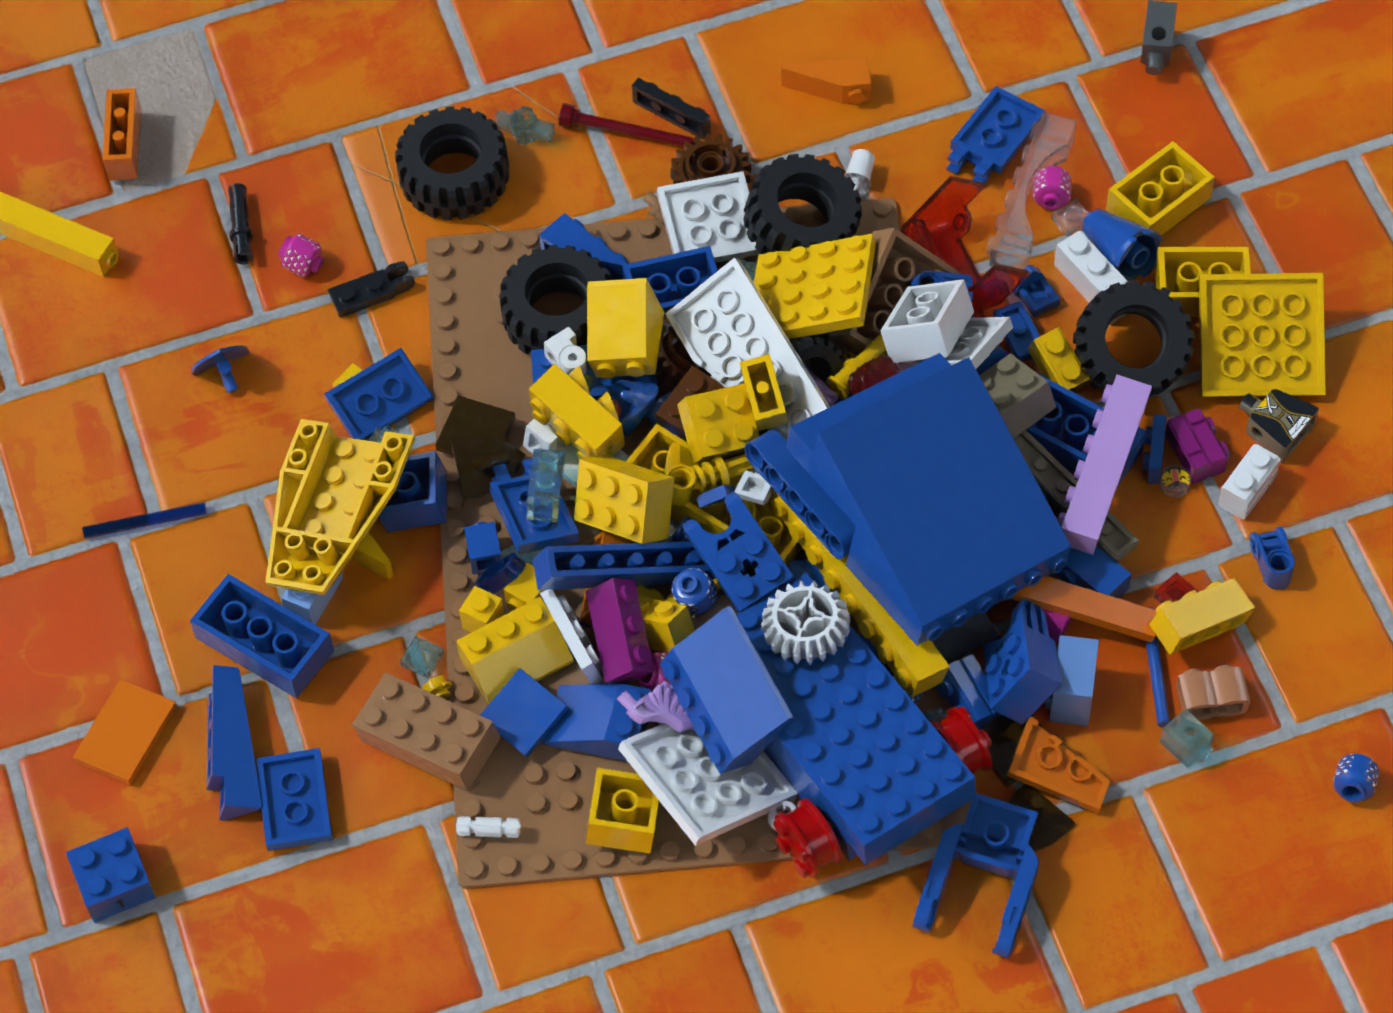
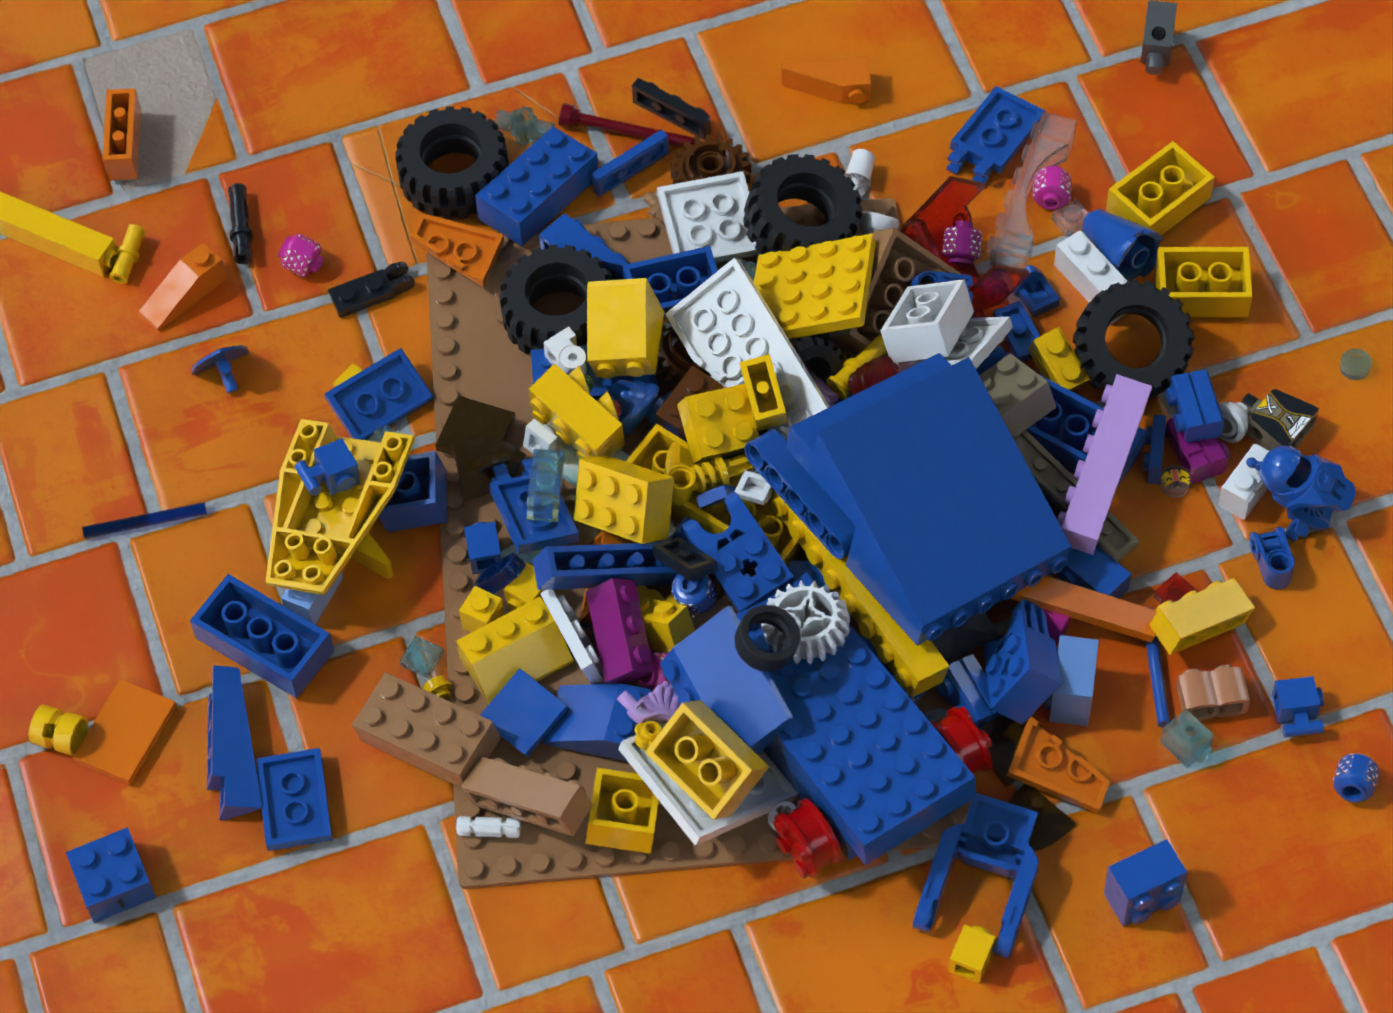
(53, 728): none -> yellow wheel
(127, 254): none -> yellow pin
(184, 286): none -> orange slope
(333, 466): none -> blue brick
(458, 245): none -> orange wing
(527, 795): none -> medium nougat brick
(536, 186): none -> blue brick
(630, 163): none -> blue tile
(646, 733): none -> yellow plate
(684, 559): none -> black plate
(706, 759): none -> yellow brick
(783, 622): none -> black tyre
(874, 221): none -> white brick
(962, 243): none -> magenta head
(972, 953): none -> yellow brick
(1145, 883): none -> blue brick
(1195, 406): none -> blue brick
(1235, 421): none -> white brick
(1262, 334): yellow plate -> none
(1298, 702): none -> blue brick
(1304, 486): none -> blue helmet
(1355, 364): none -> clear light blue tile

